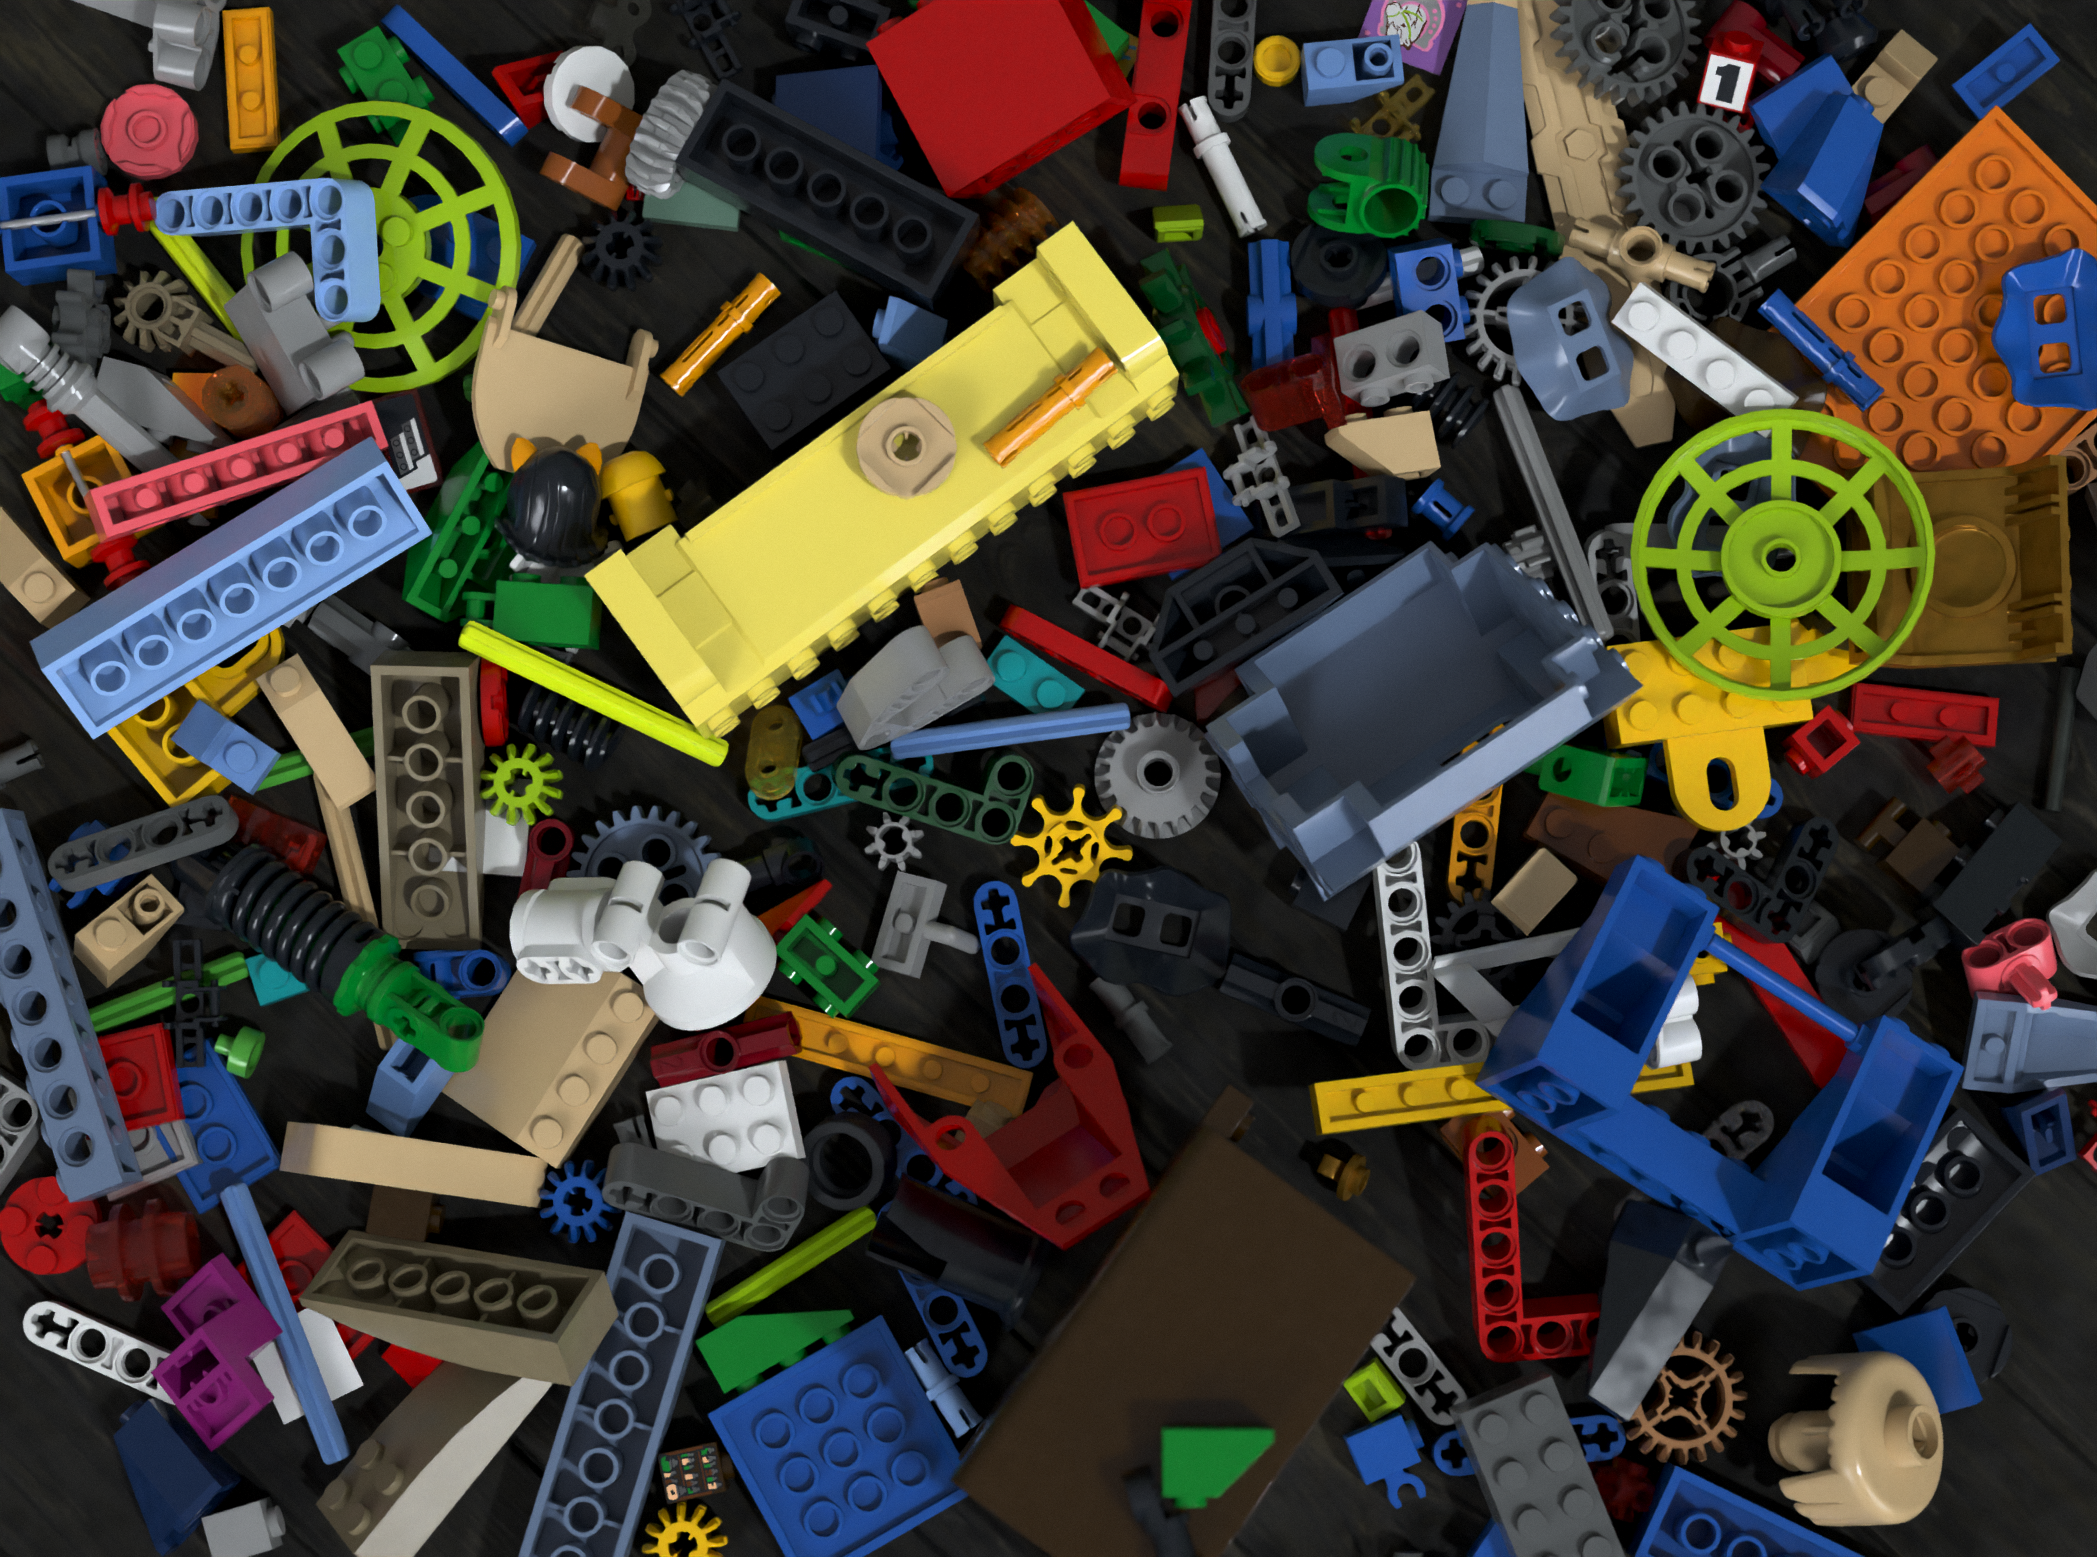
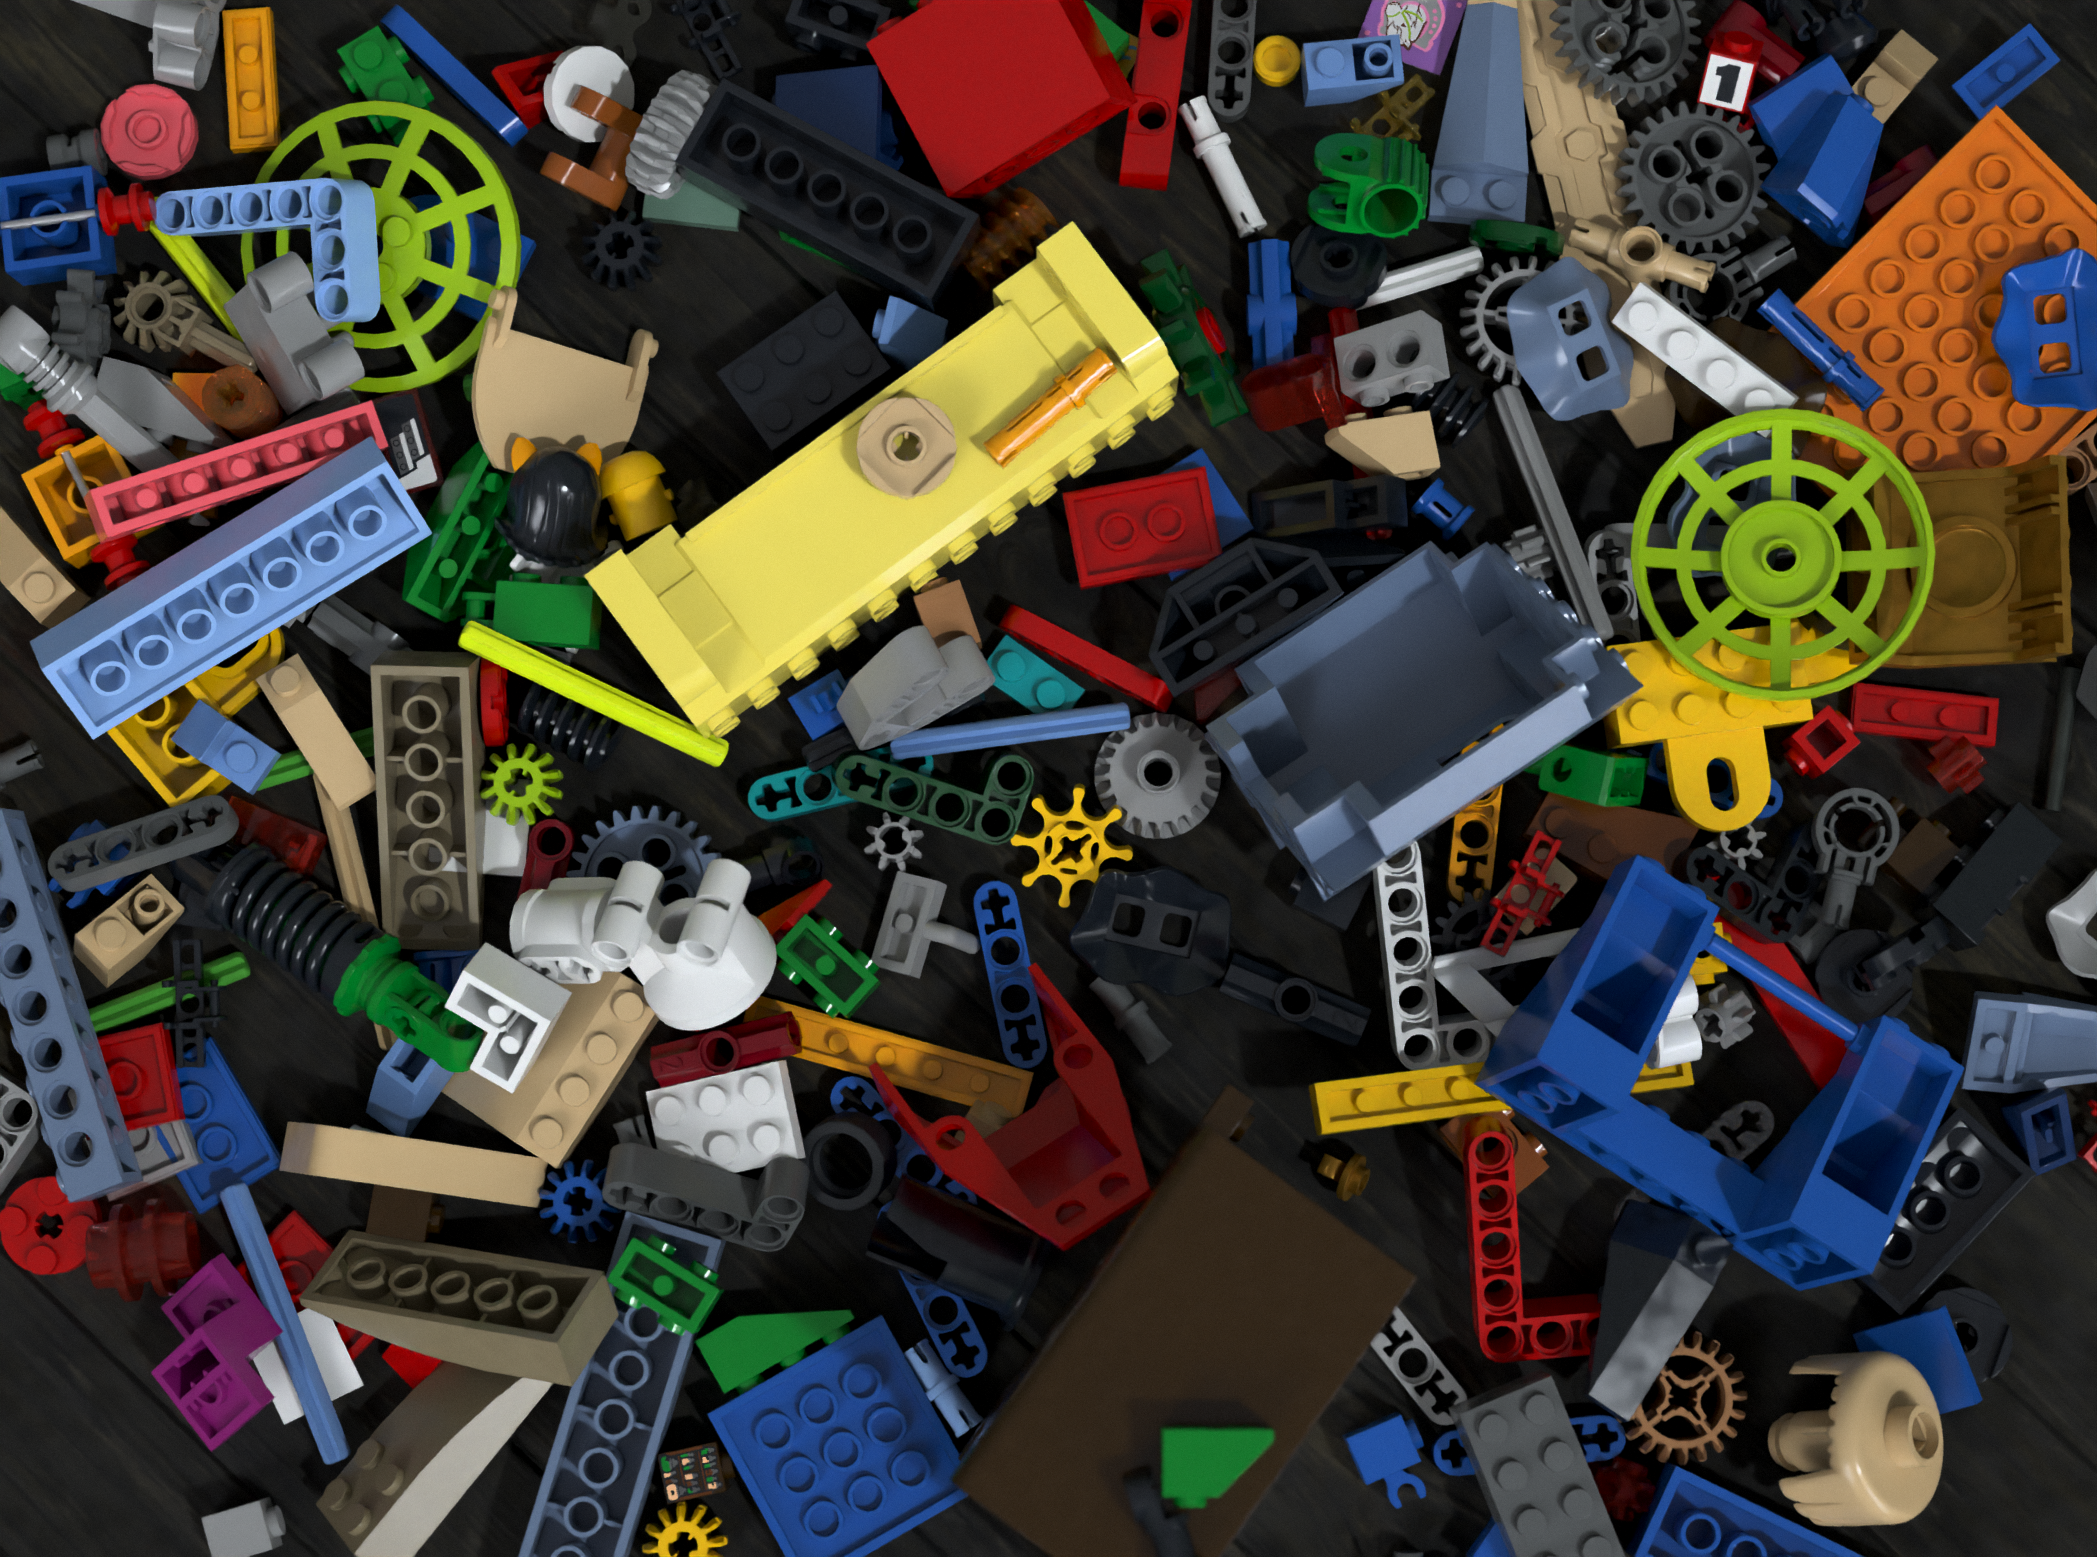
(113, 1357): white beam -> none
(171, 1472): dark blue slope -> none
(242, 1051): bright green tile -> none
(271, 981): teal plate -> none
(513, 1007): none -> white brick
(548, 285): tan axle -> none
(634, 194): red piece -> none
(657, 1279): none -> green brick
(722, 332): light orange pin -> none
(773, 748): clear yellow plate -> none
(790, 1265): lime axle -> none
(1117, 626): light grey piece -> none
(1177, 223): lime slope -> none
(1248, 461): light grey piece -> none
(1374, 1390): lime slope -> none
(1442, 288): blue brick -> none
(1521, 910): none -> red piece
(1724, 1016): none -> light grey gear
(1843, 883): none -> dark grey pin
(2014, 962): coral beam -> none

